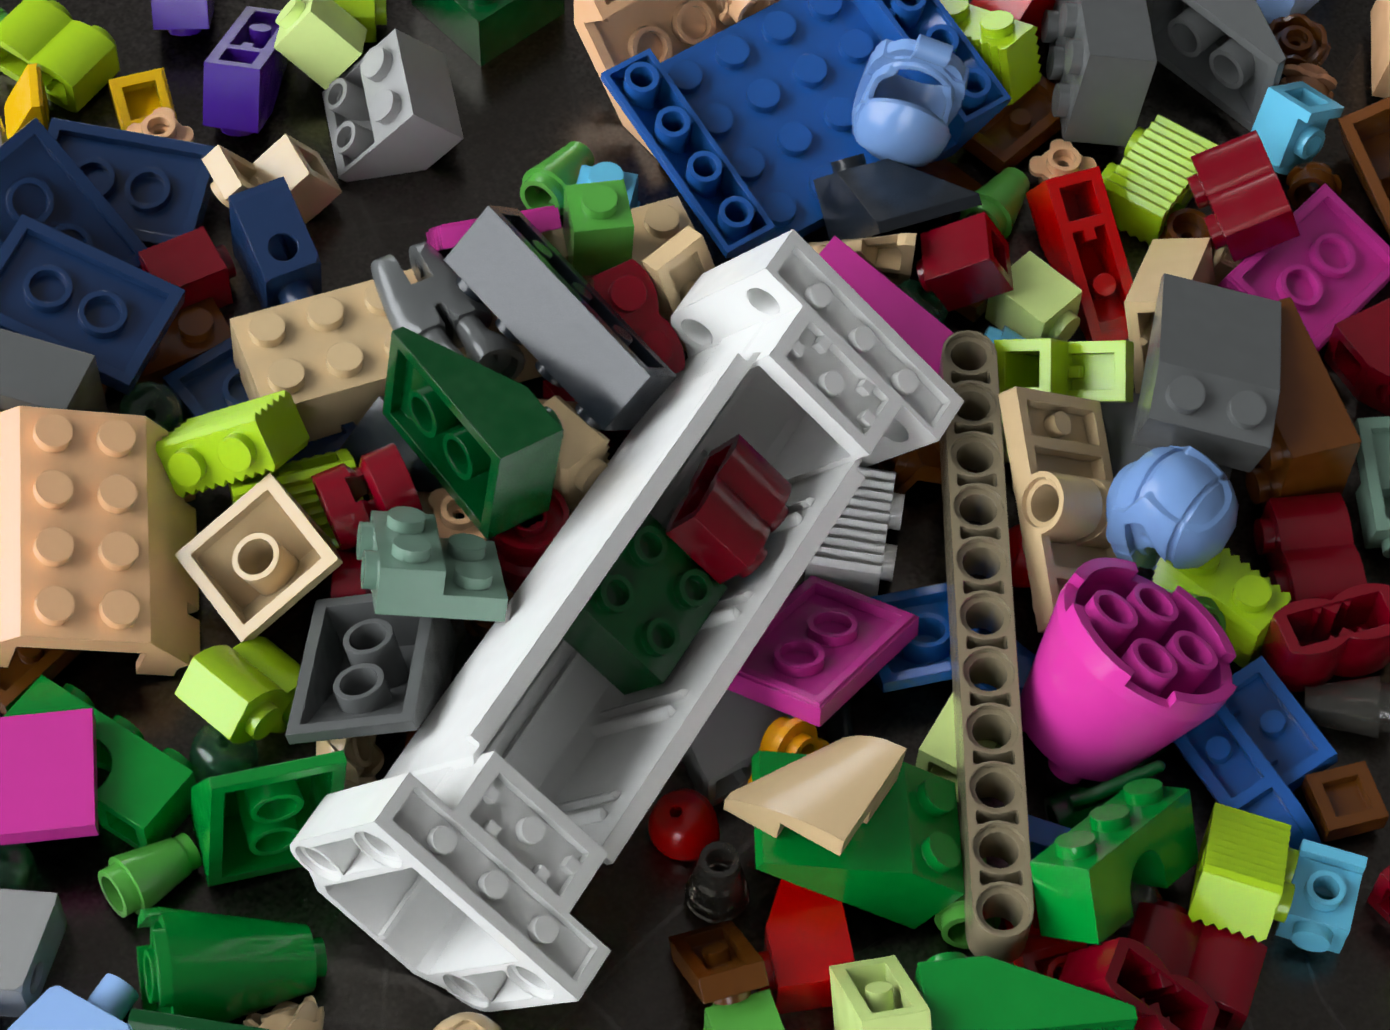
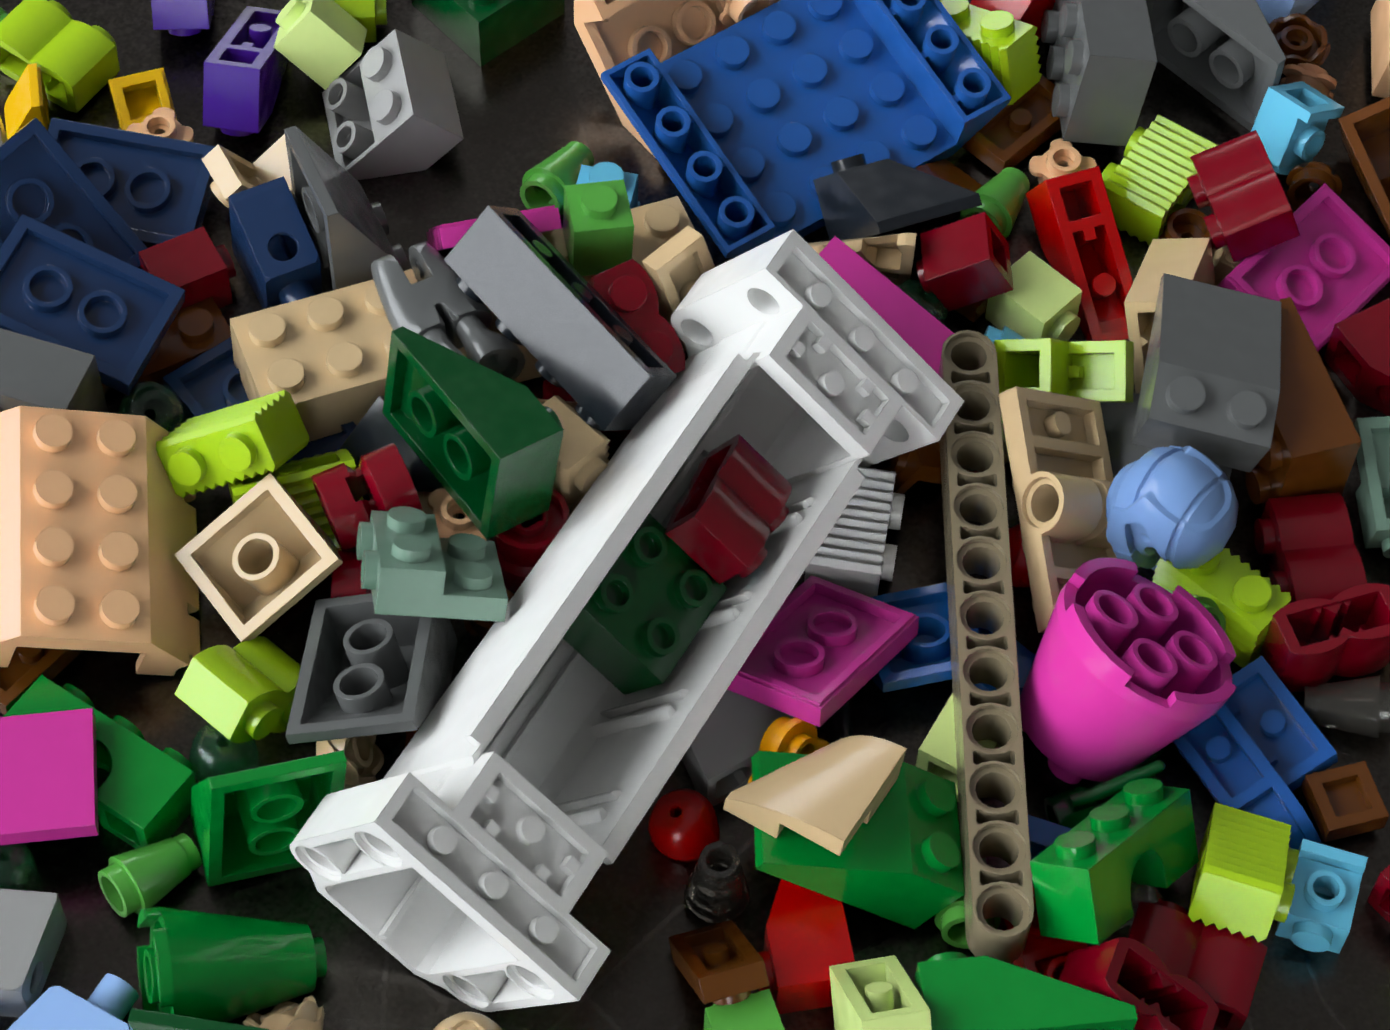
(337, 215): none -> dark grey slope
(902, 116): medium blue helmet -> none

